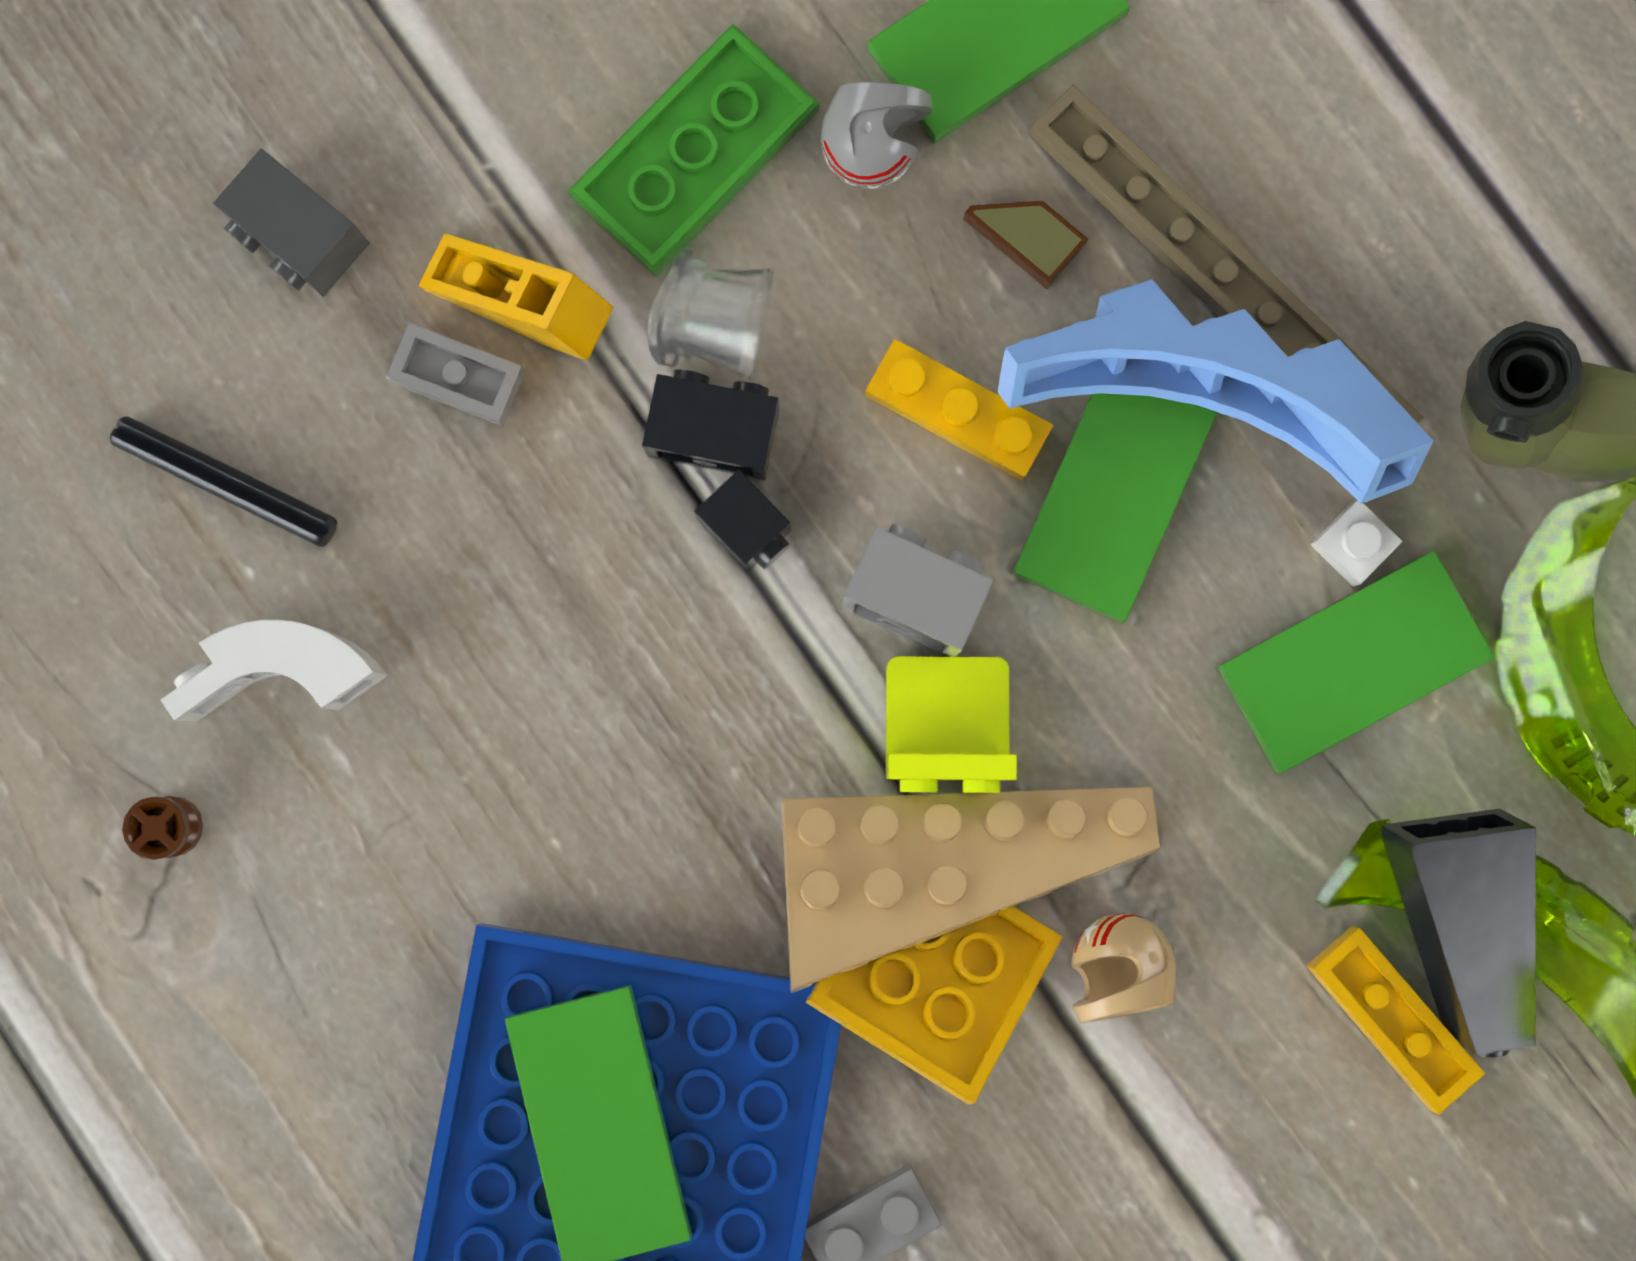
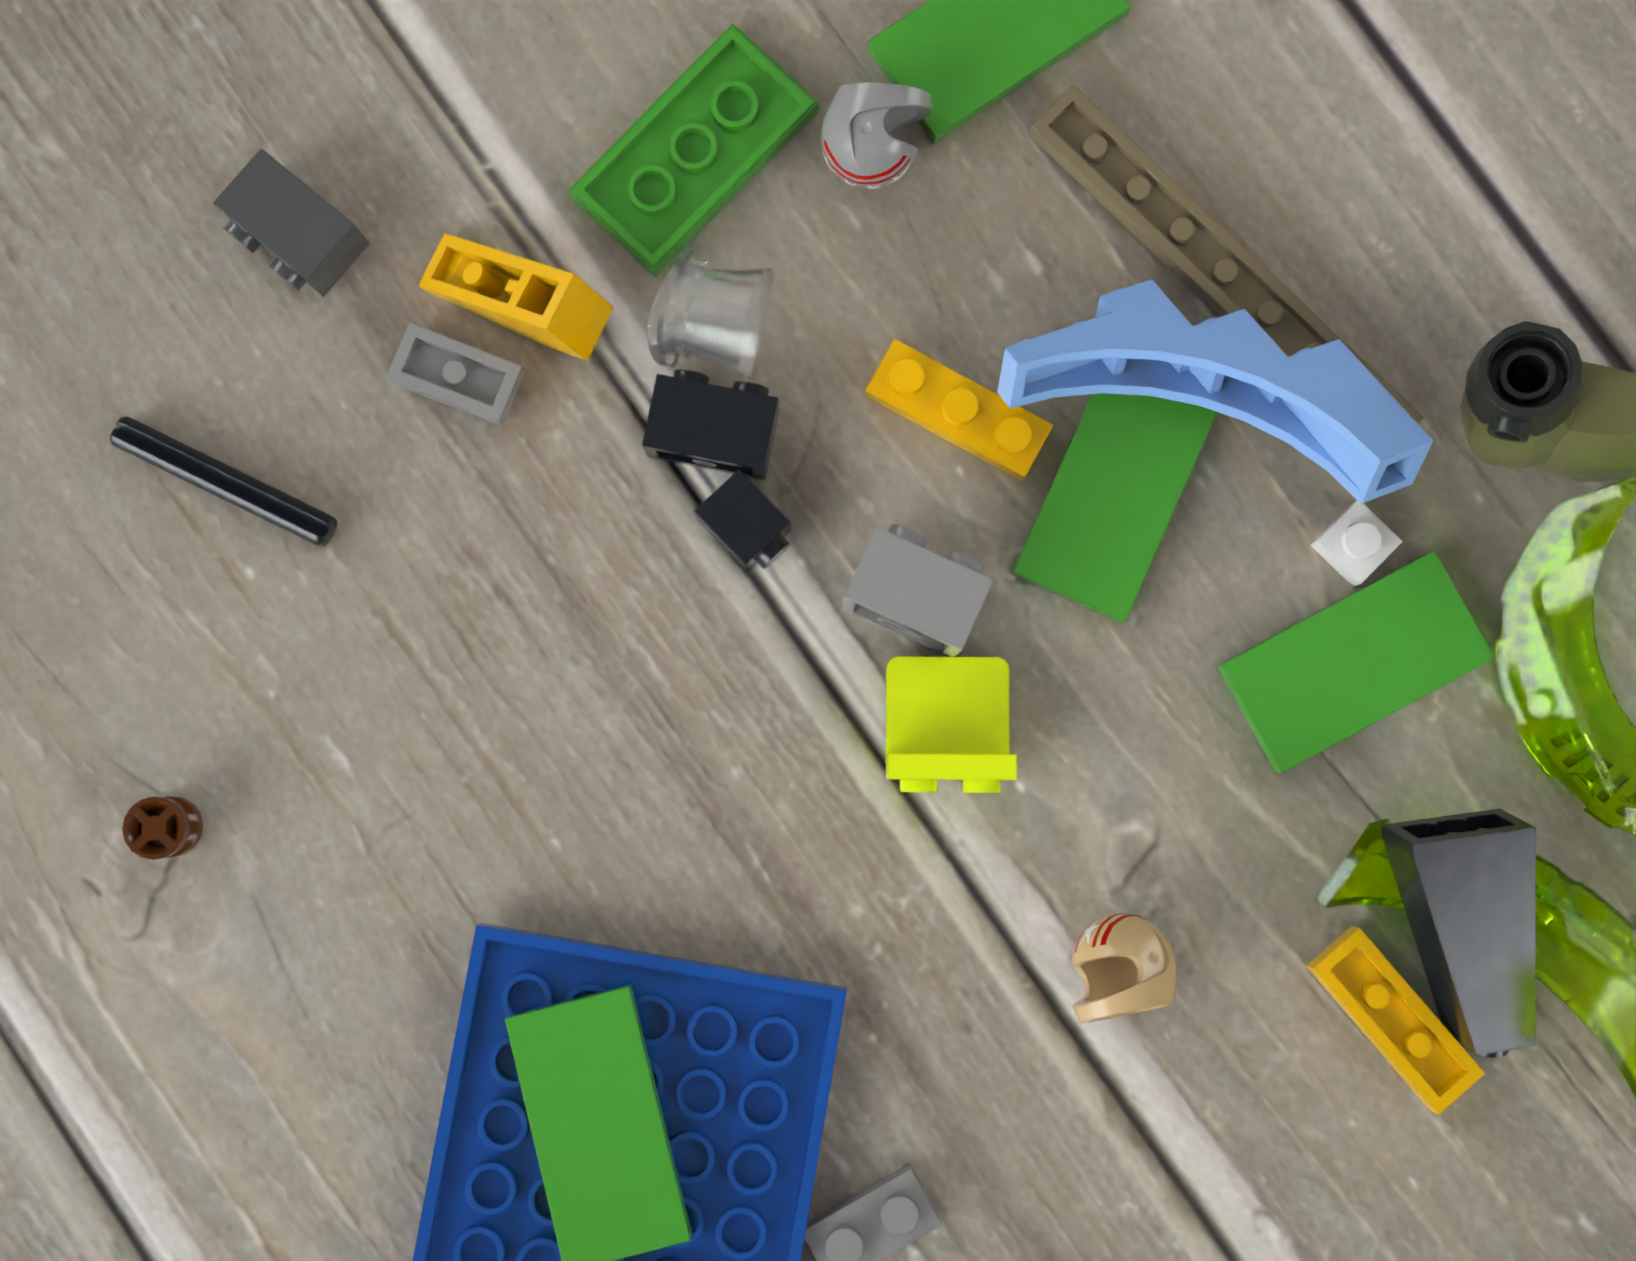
(242, 654): white arch -> none
(917, 866): tan wing -> none
(946, 1000): yellow plate -> none
(1029, 235): olive tile -> none

